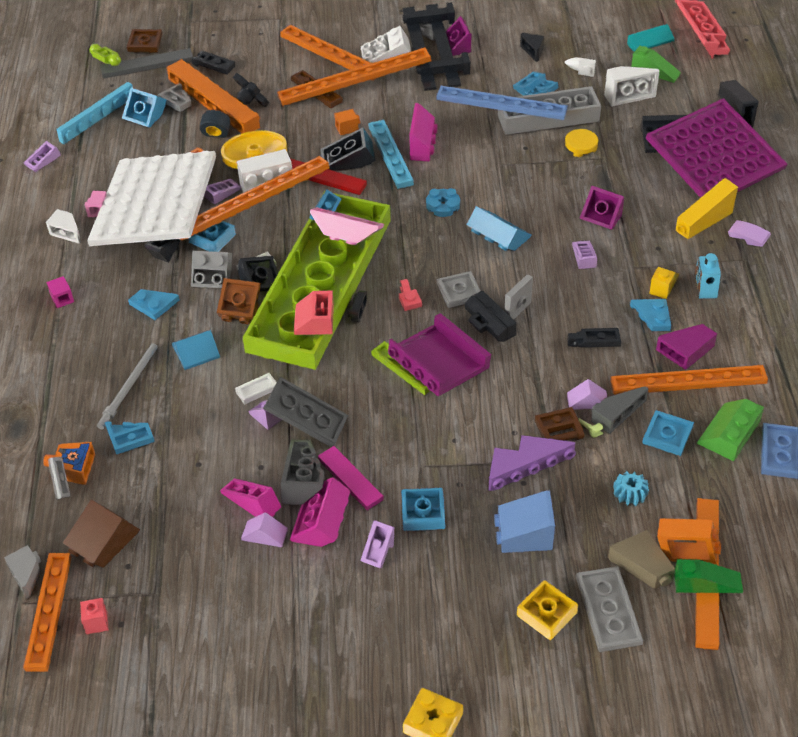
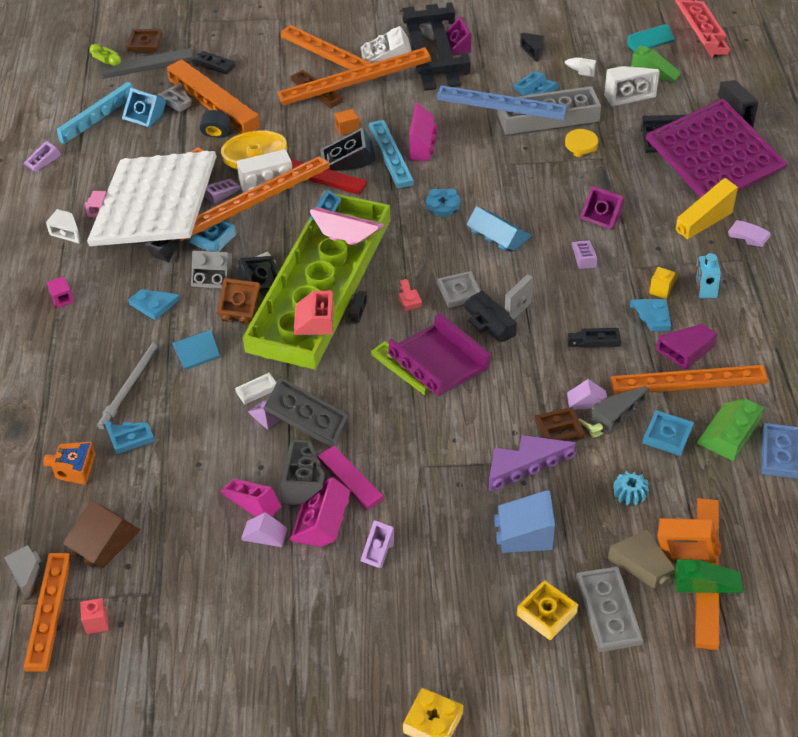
(58, 477): light grey slope -> none
(249, 91): black plant -> none
(423, 509): dark azure brick -> none

